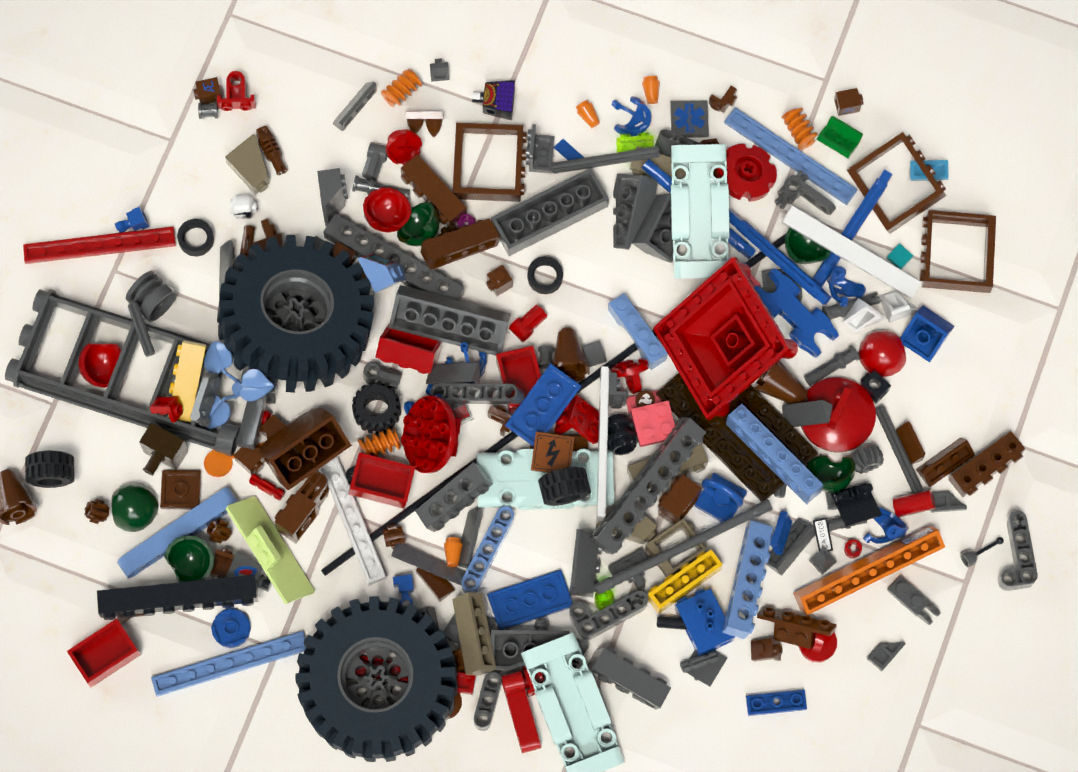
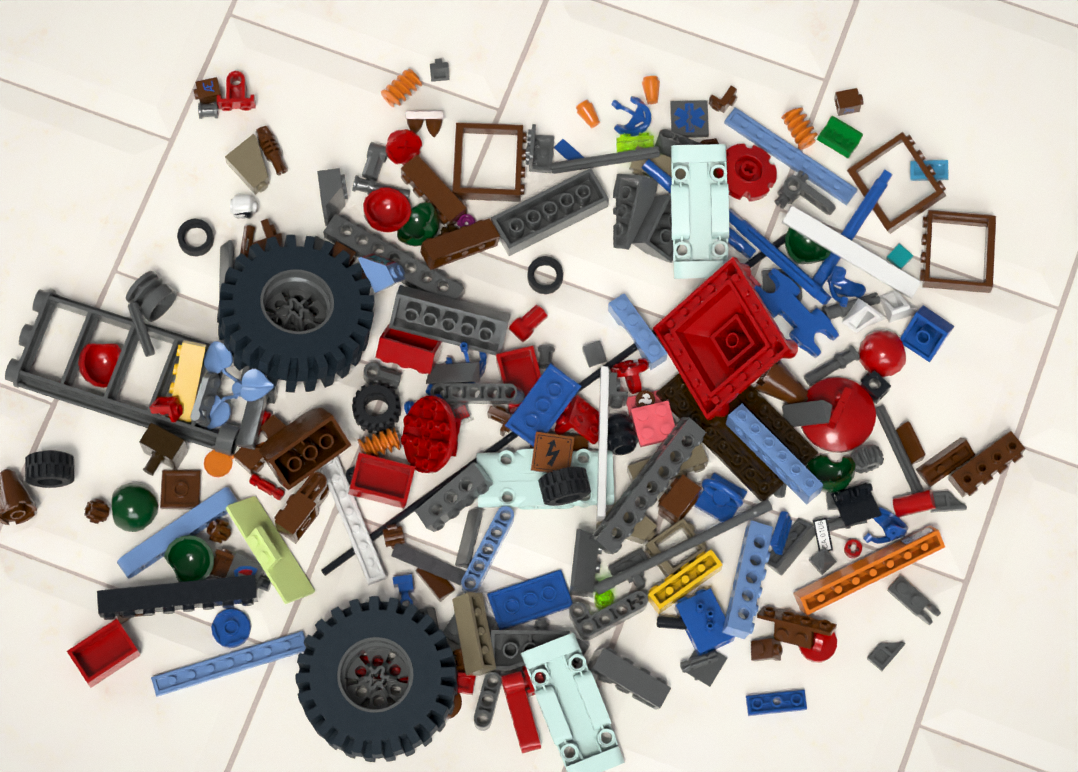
(99, 245): red tile -> none
(136, 220): blue piece -> none
(355, 105): slope -> none
(453, 551): orange cone -> none
(497, 98): torso -> none
(499, 280): reddish brown brick -> none
(570, 356): reddish brown cone -> none
(969, 557): dark grey hinge -> none
(1019, 549): dark grey beam -> none

